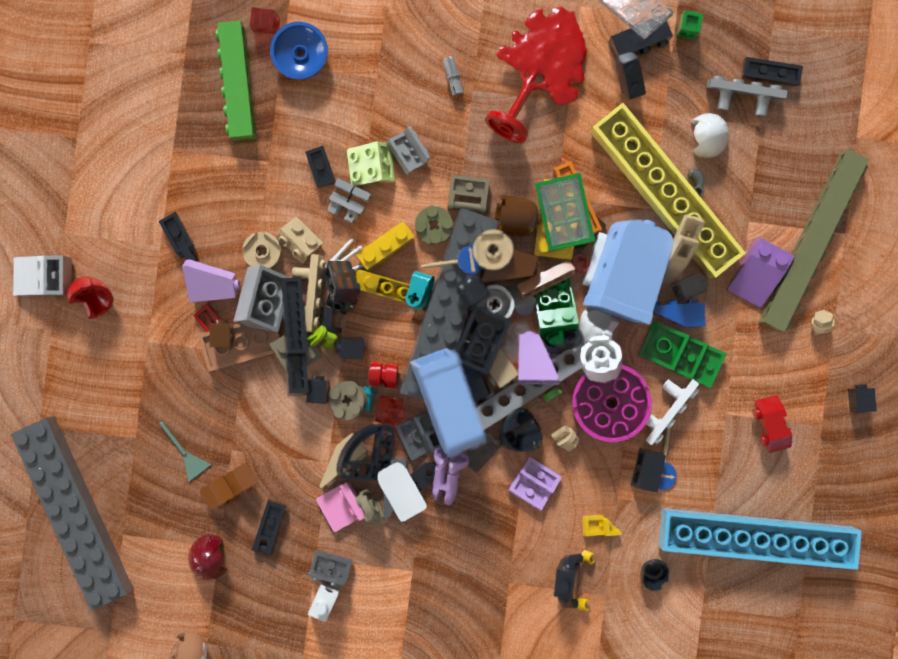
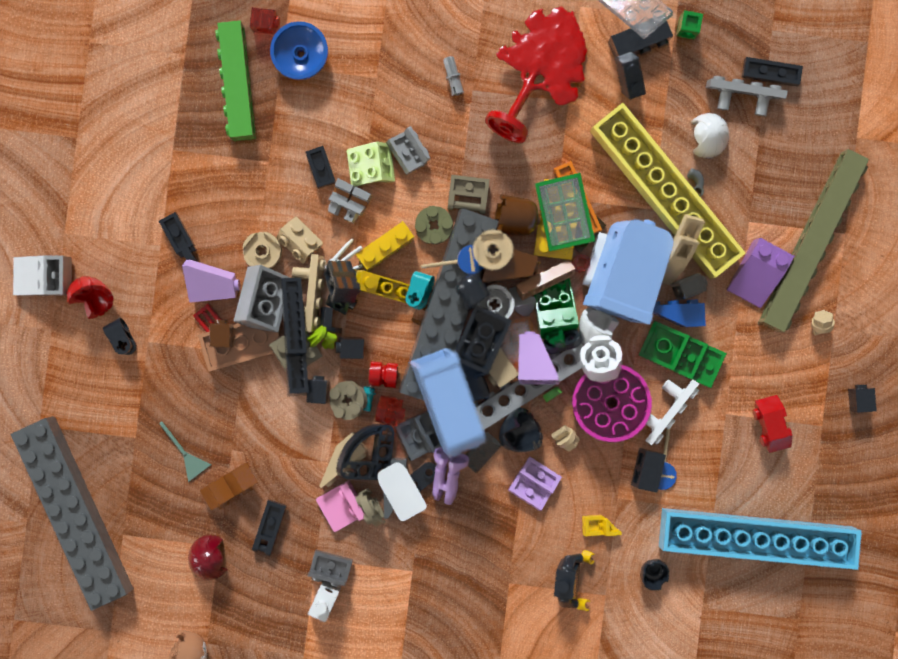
(118, 334): none -> black piece

